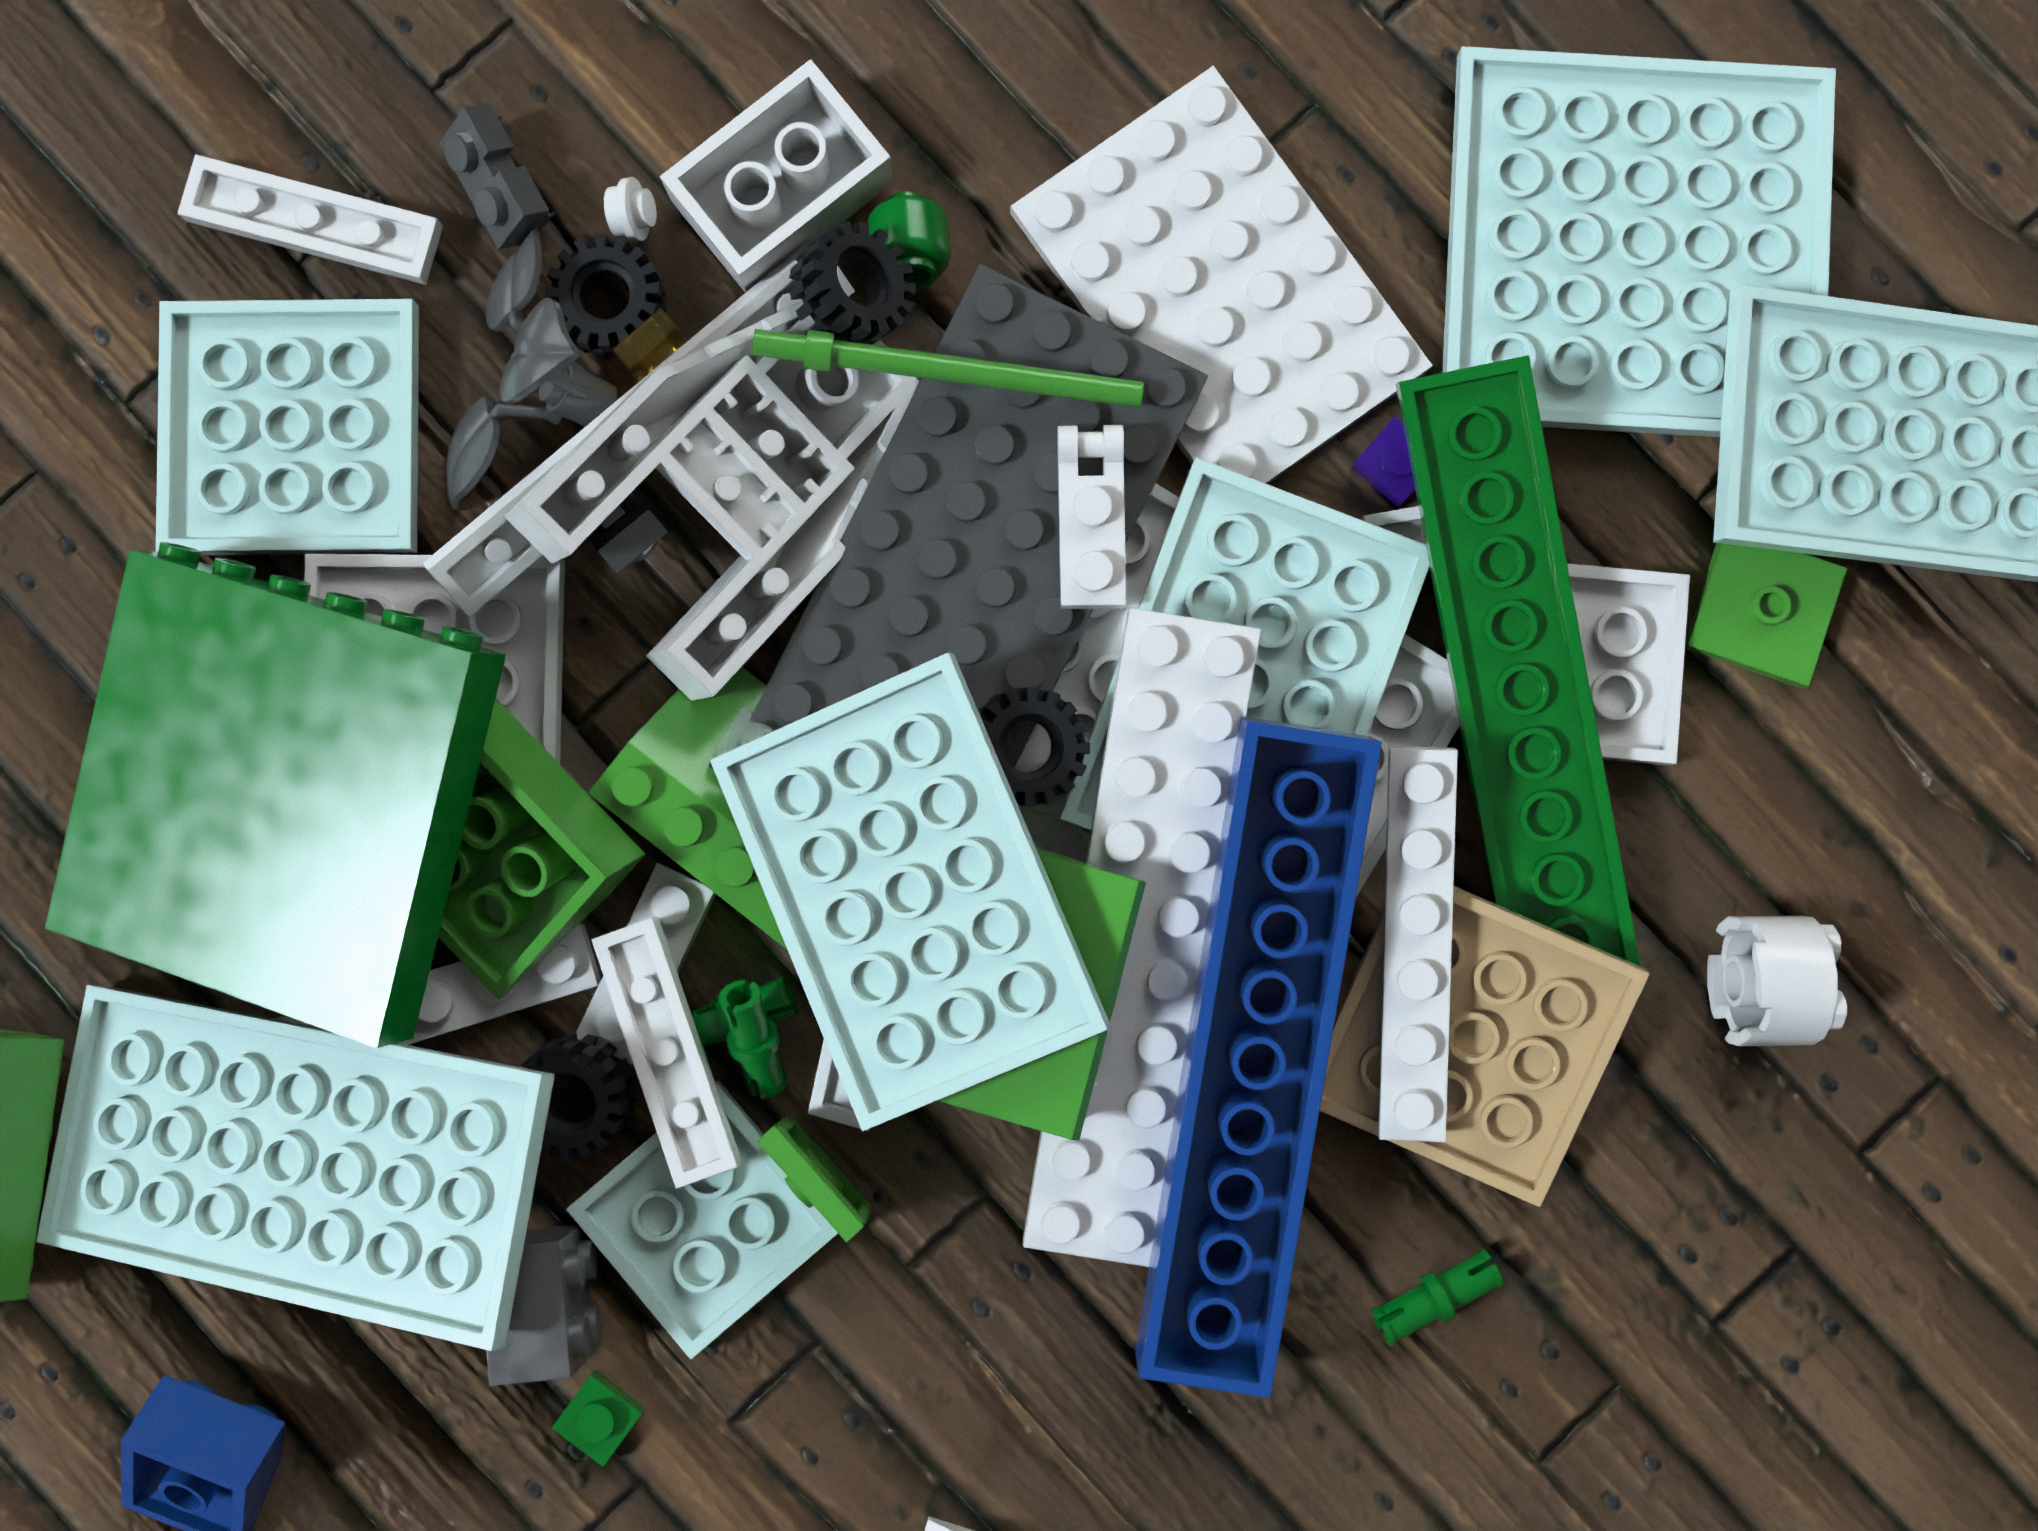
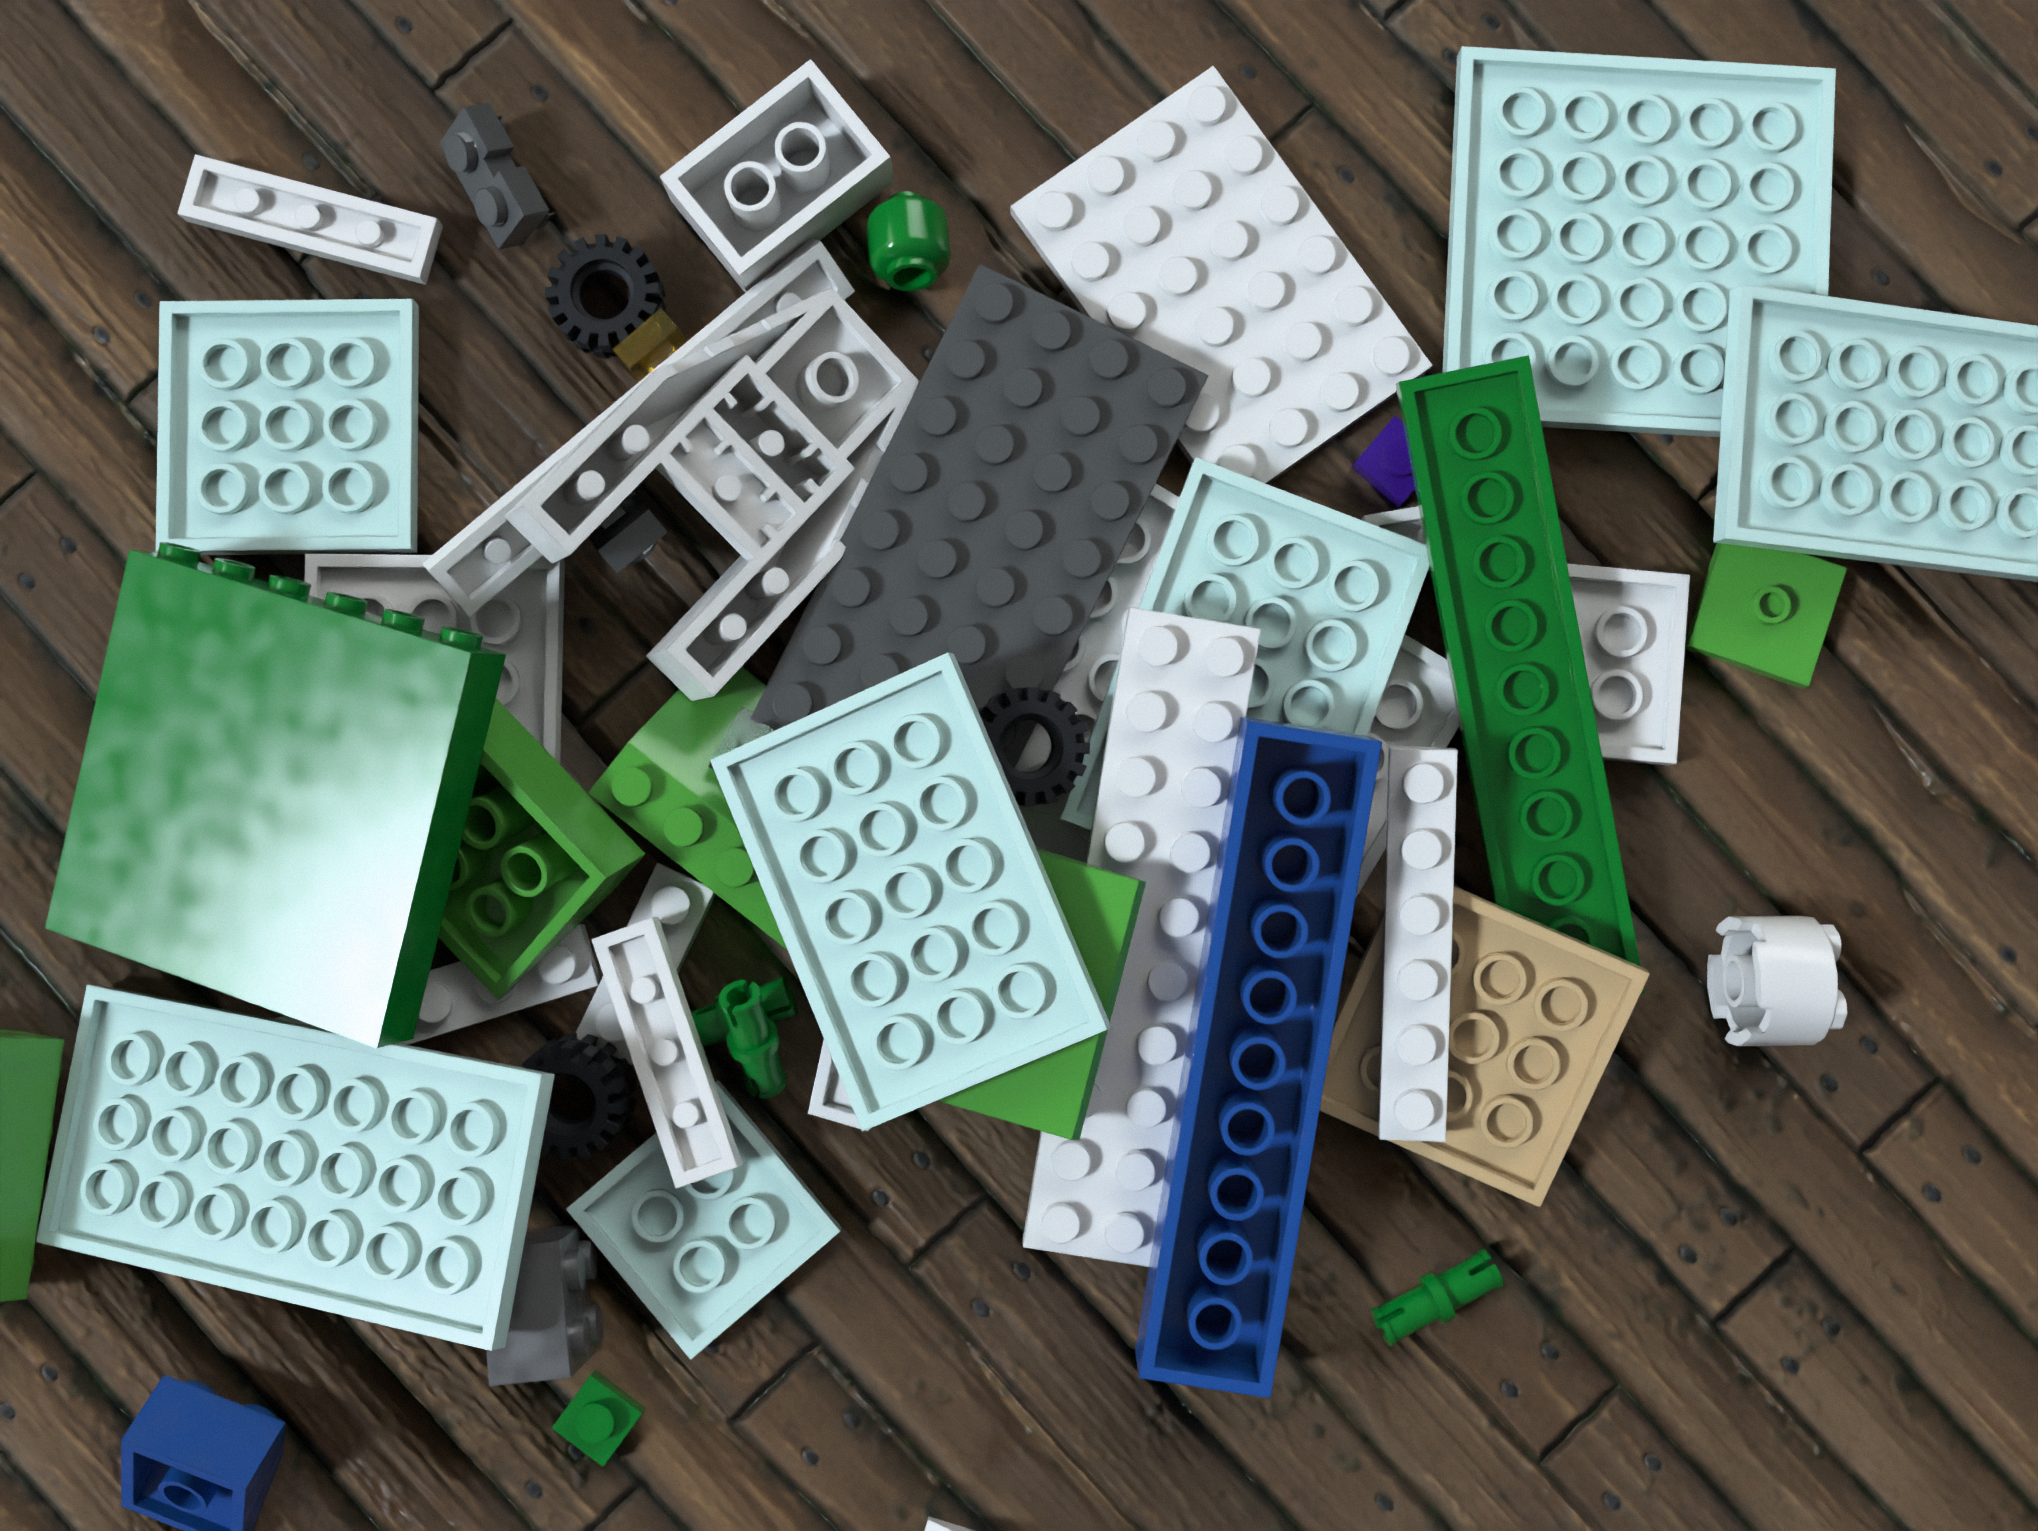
(541, 359): dark grey plant -> none
(630, 209): white plate -> none
(816, 1177): bright green plate -> none
(821, 351): bright green bar -> none
(875, 268): black tyre -> none
(1091, 520): white plate -> none

